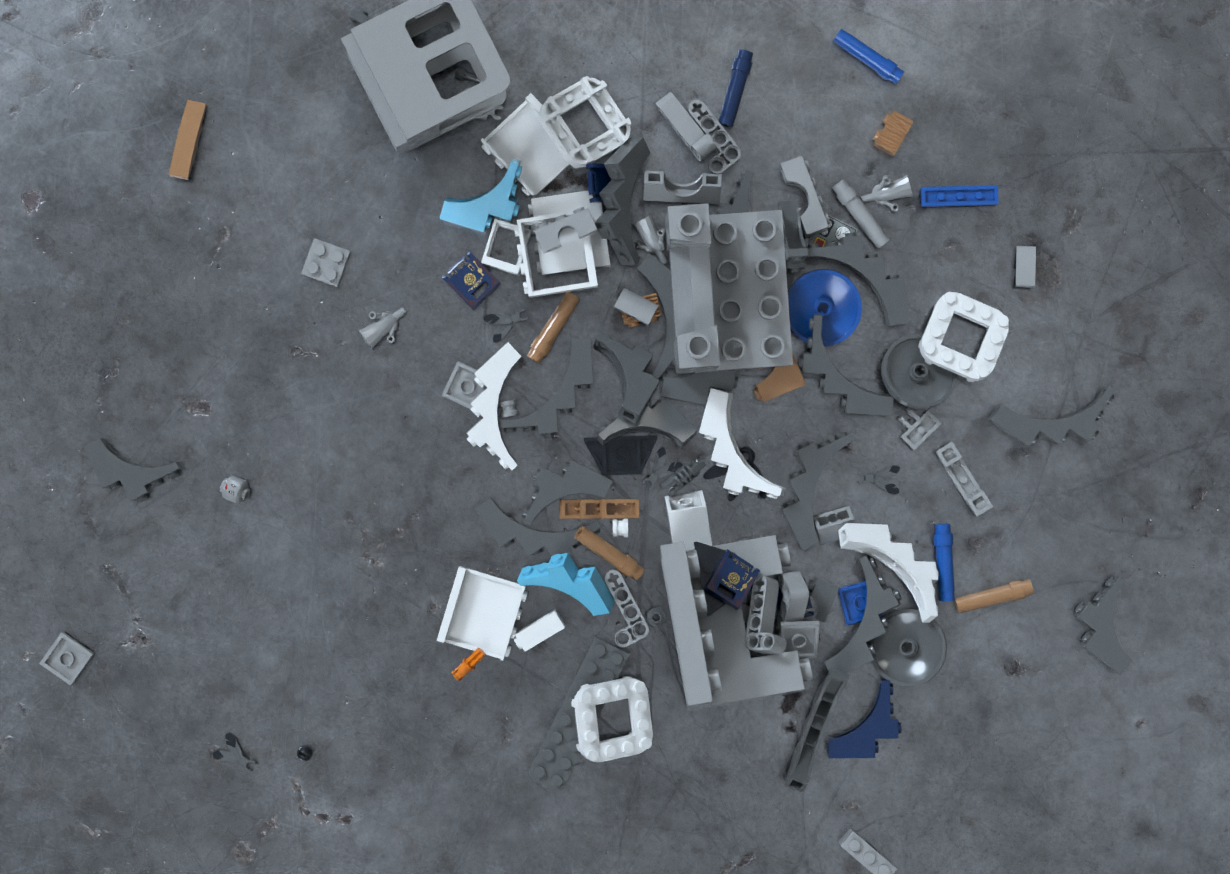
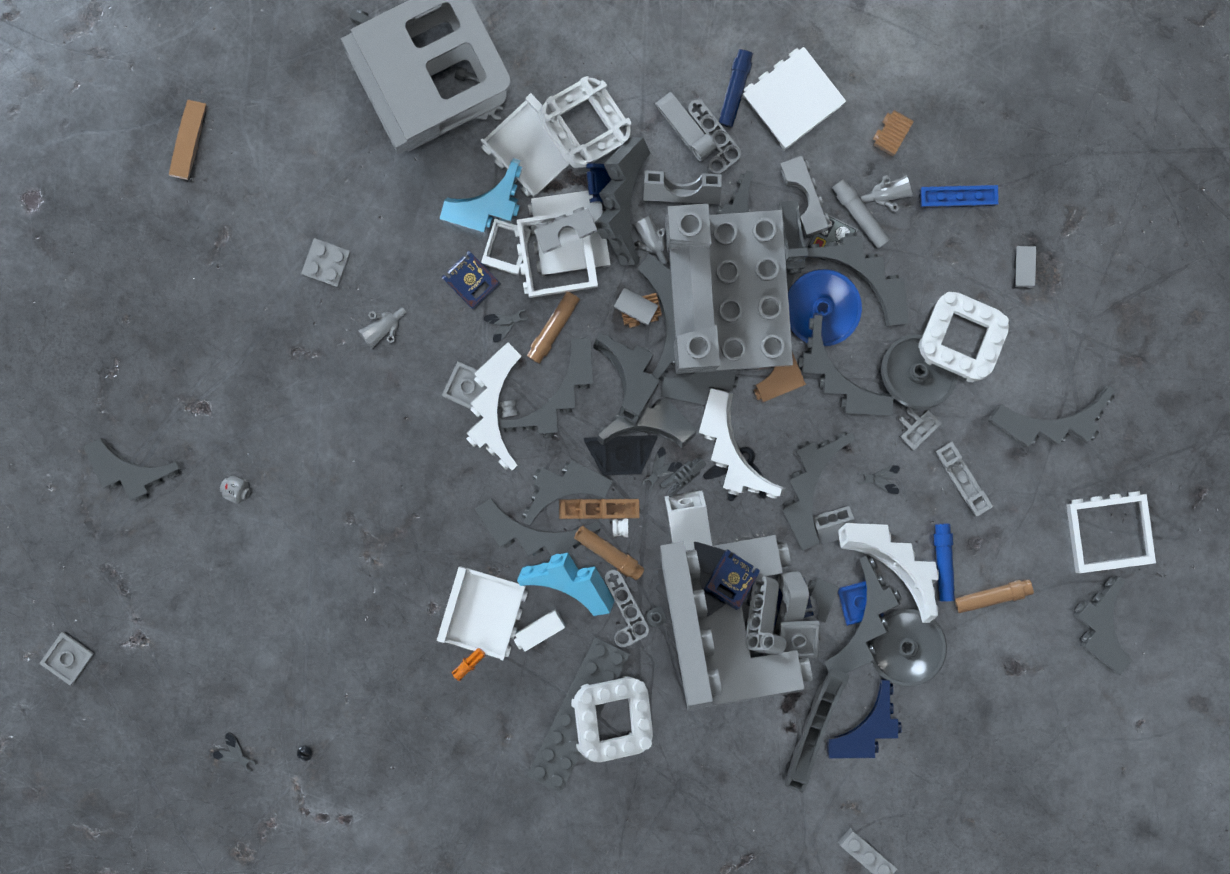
(793, 97): none -> white panel
(884, 67): blue piece -> none
(1097, 501): none -> white window

